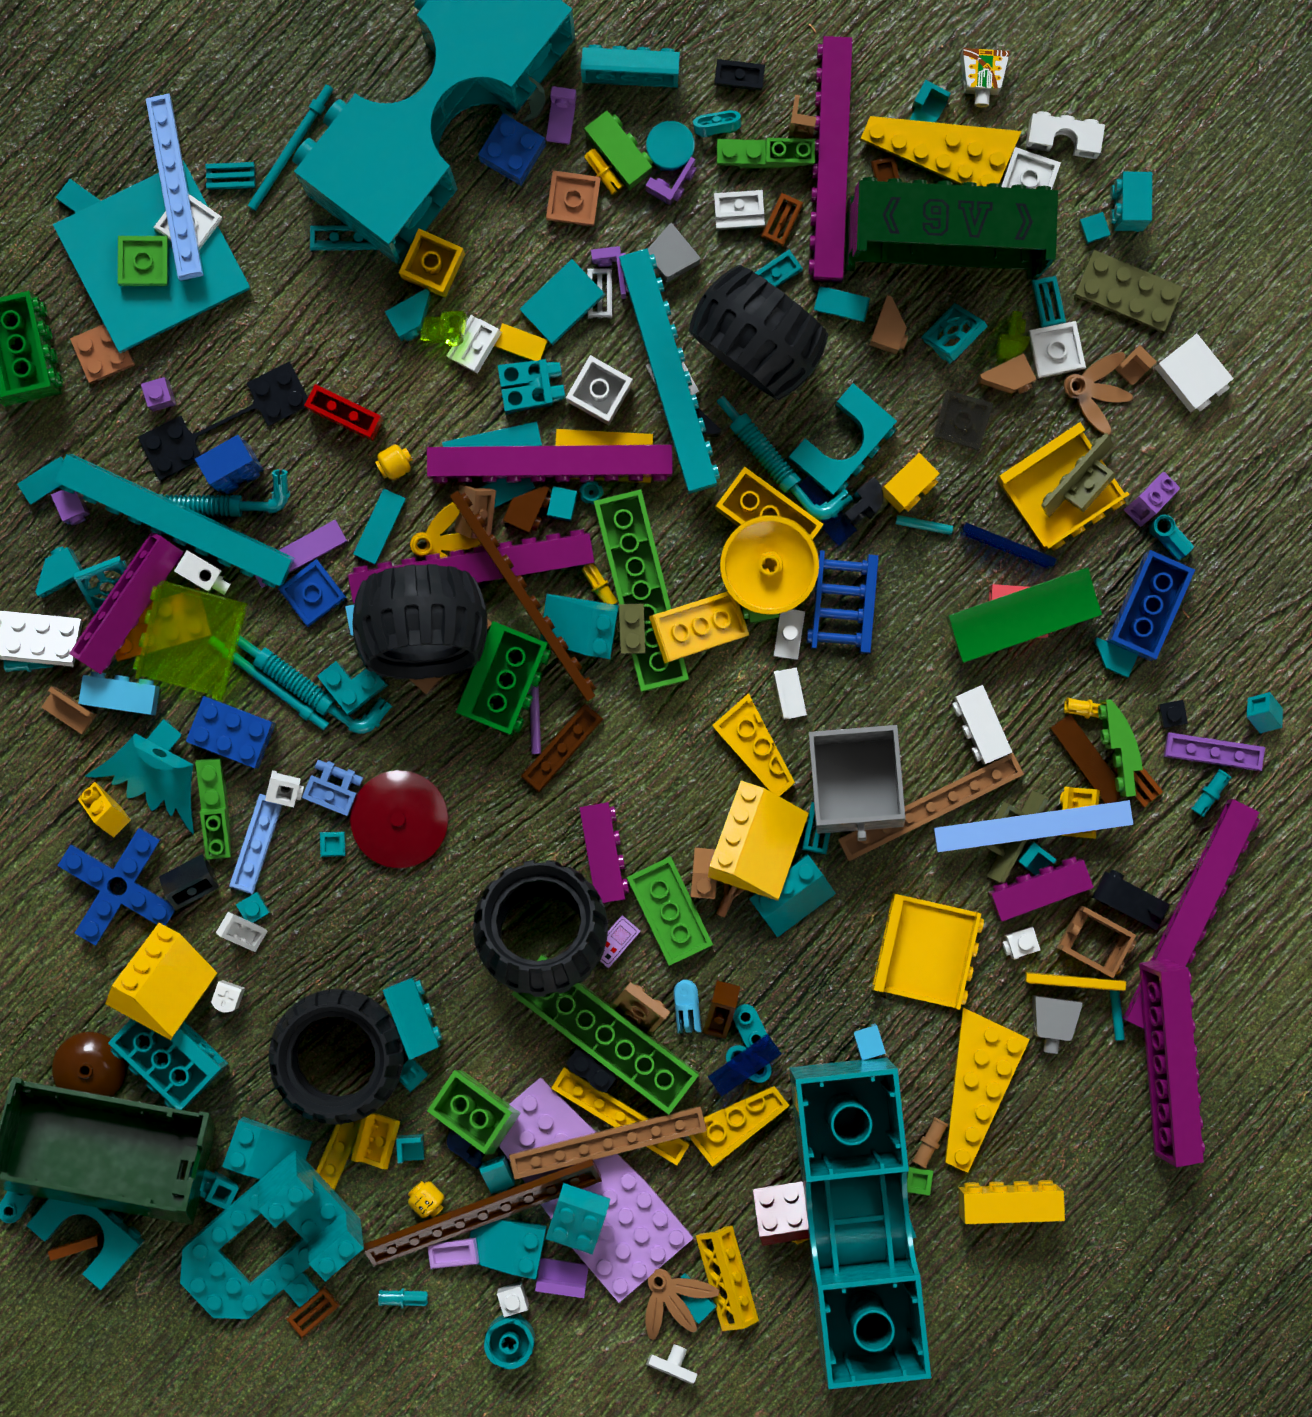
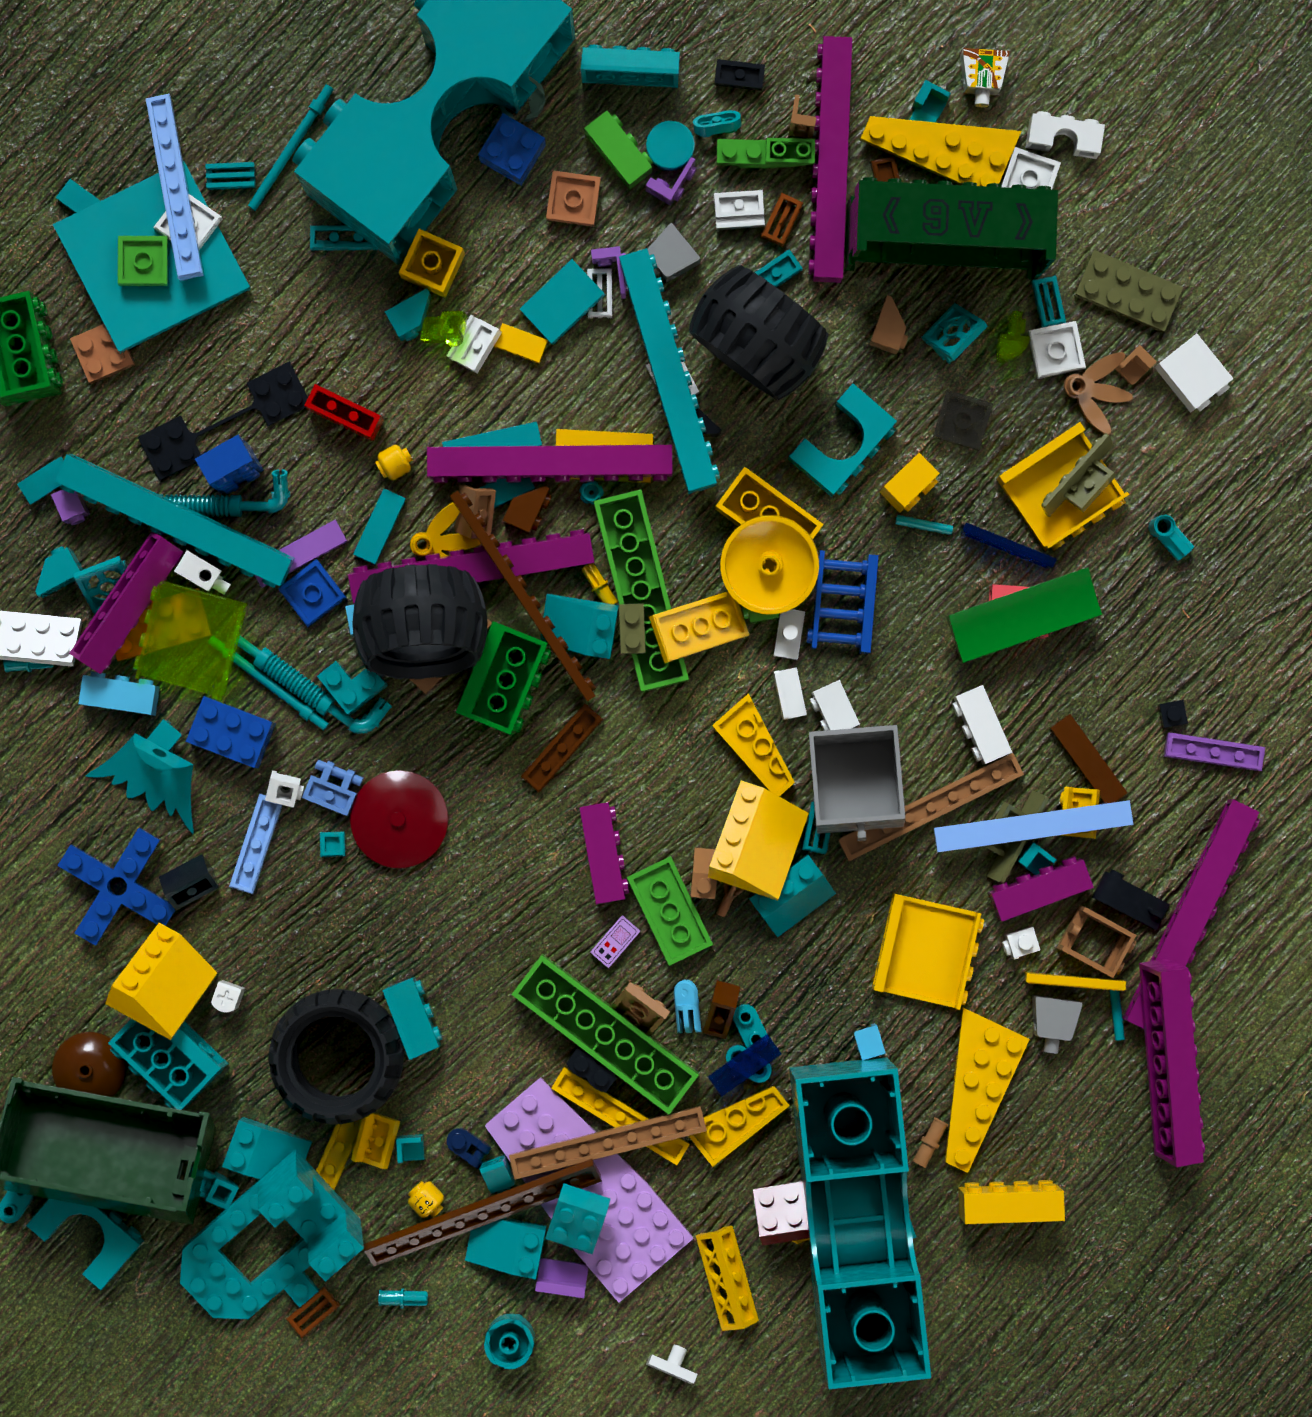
(68, 710): medium nougat panel -> none
(75, 1246): dark orange tile -> none
(104, 810): yellow slope -> none
(158, 394): medium lavender brick -> none
(214, 808): bright green slope -> none
(241, 931): white tile -> none
(253, 908): teal plate -> none
(412, 1074): teal tile -> none
(453, 1253): lavender tile -> none
(473, 1112): bright green brick -> none
(512, 1299): white brick -> none
(525, 883): black tyre -> none
(528, 385): teal hips -> none
(535, 722): medium lavender bar -> none
(561, 115): medium lavender bracket -> none
(562, 504): teal panel -> none
(599, 390): white brick -> none
(603, 170): yellow axle -> none
(676, 1306): medium nougat plant -> none
(698, 1306): teal tile -> none
(777, 467): teal piece -> none
(833, 527): clear blue tile -> none
(834, 707): none -> white brick
(842, 304): teal slope -> none
(868, 502): black brick -> none
(919, 1180): bright green plate -> none
(1010, 376): medium nougat slope -> none
(1082, 708): yellow axle -> none
(1094, 227): teal tile -> none
(1115, 658): teal tile -> none
(1119, 736): bright green slope -> none
(1132, 201): teal brick -> none
(1150, 605): blue brick -> none
(1150, 796): dark orange tile -> none
(1152, 499): medium lavender bracket -> none
(1211, 793): teal pin -> none
(1264, 712): teal panel -> none

